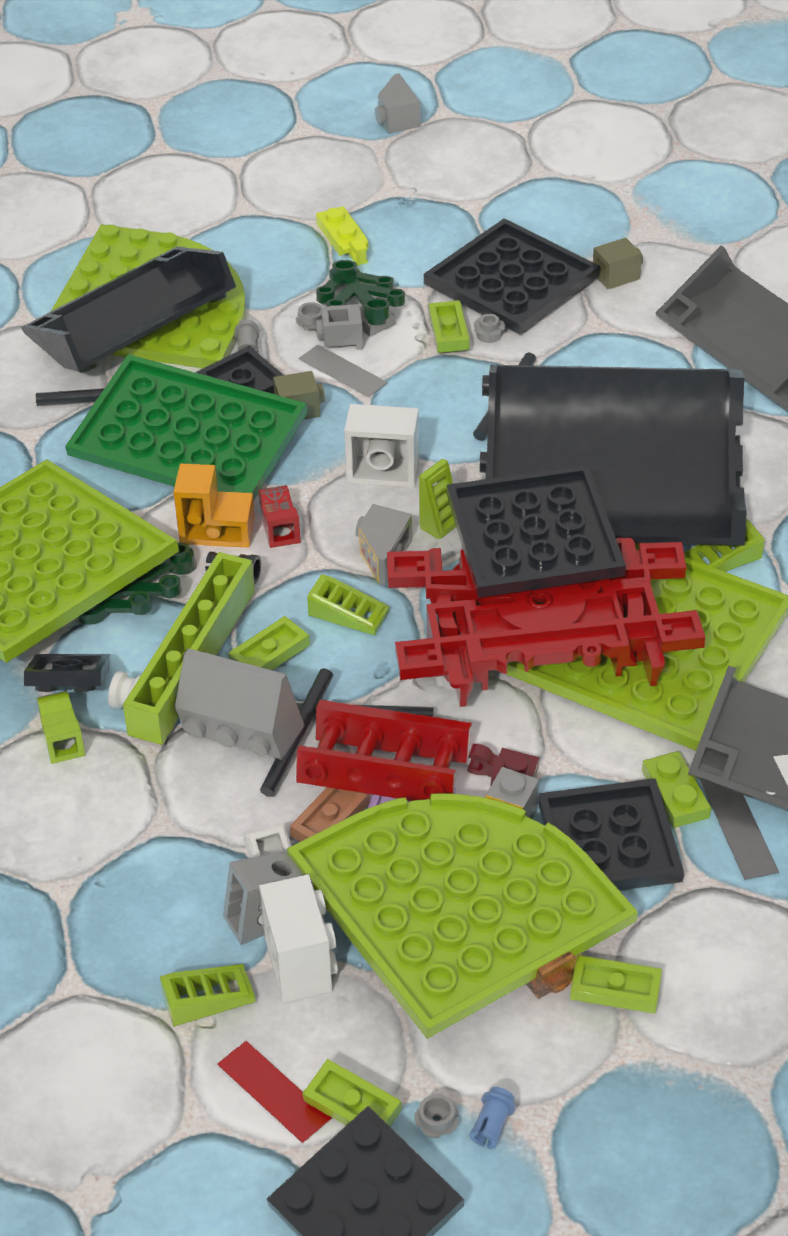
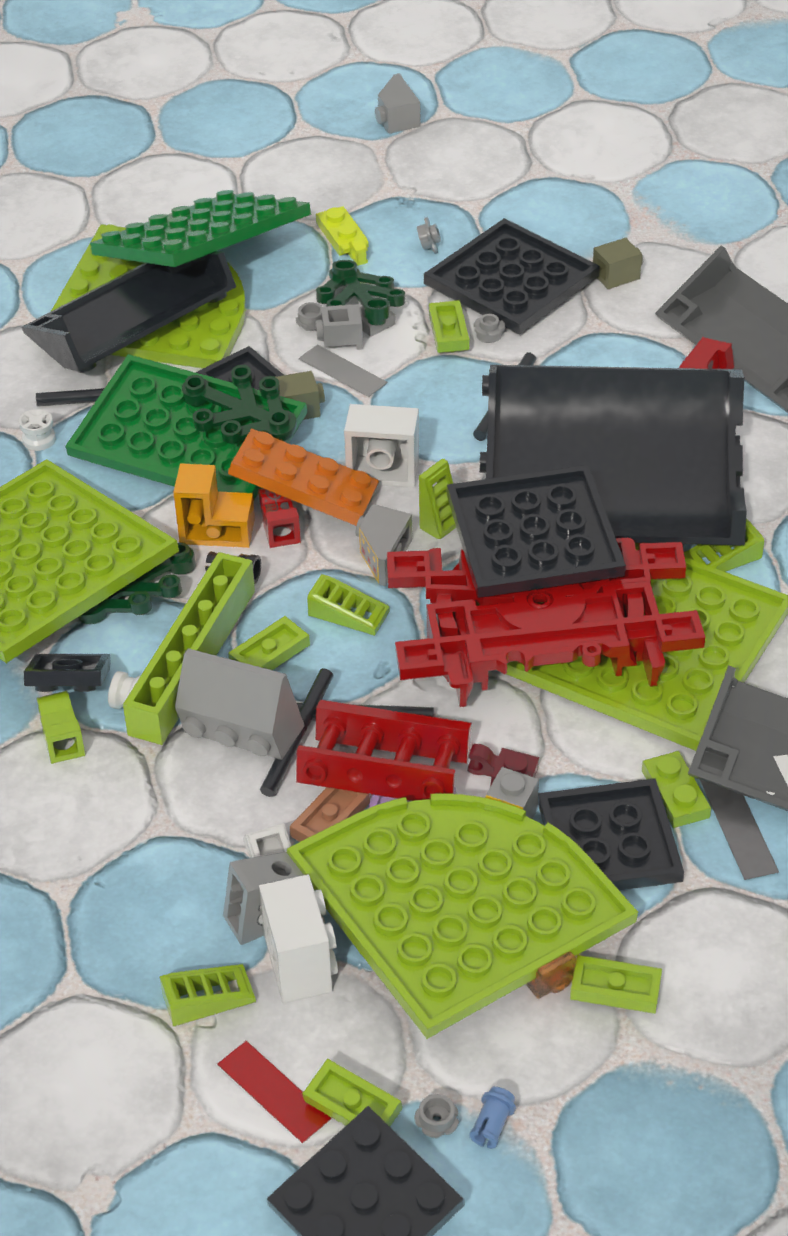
(37, 429): none -> white wheel
(200, 228): none -> green plate
(247, 334): light grey pin -> none
(276, 421): none -> dark green plant
(303, 476): none -> orange plate
(429, 235): none -> light grey plate
(710, 355): none -> red leg

